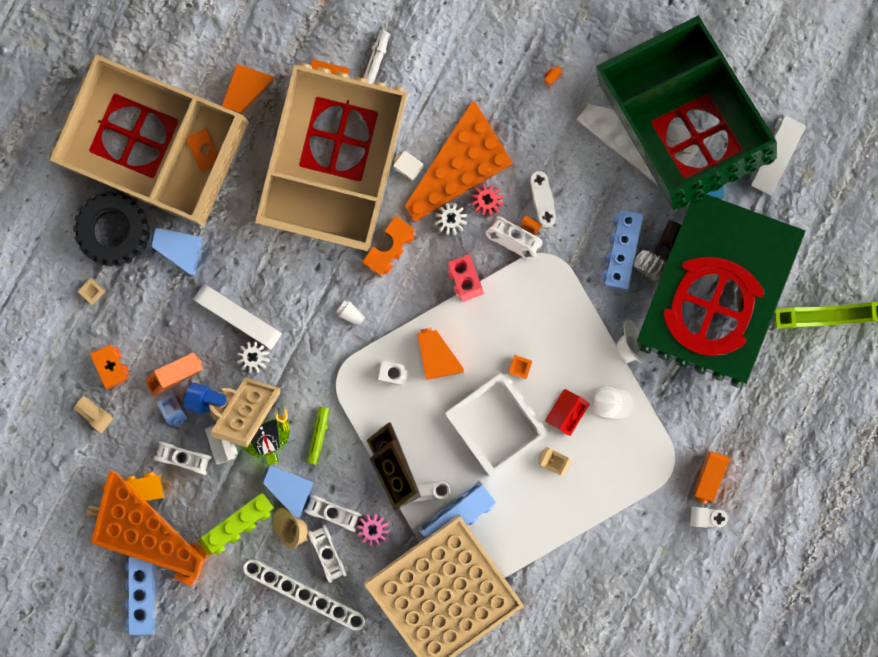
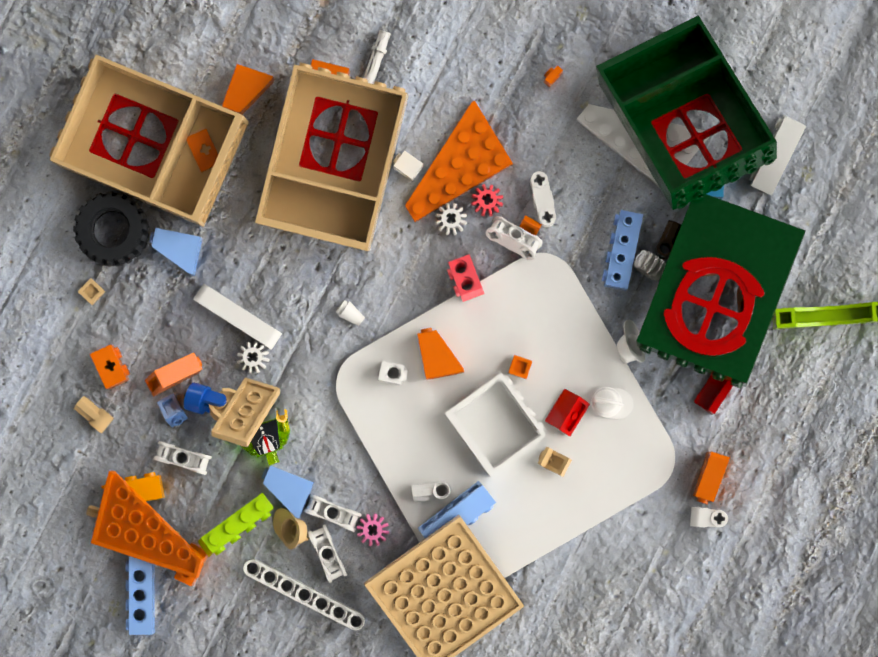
(221, 449): white bracket -> none
(318, 435): lime pin -> none
(381, 261): orange arch -> none
(392, 467): dark brown slope -> none
(713, 394): none -> red panel

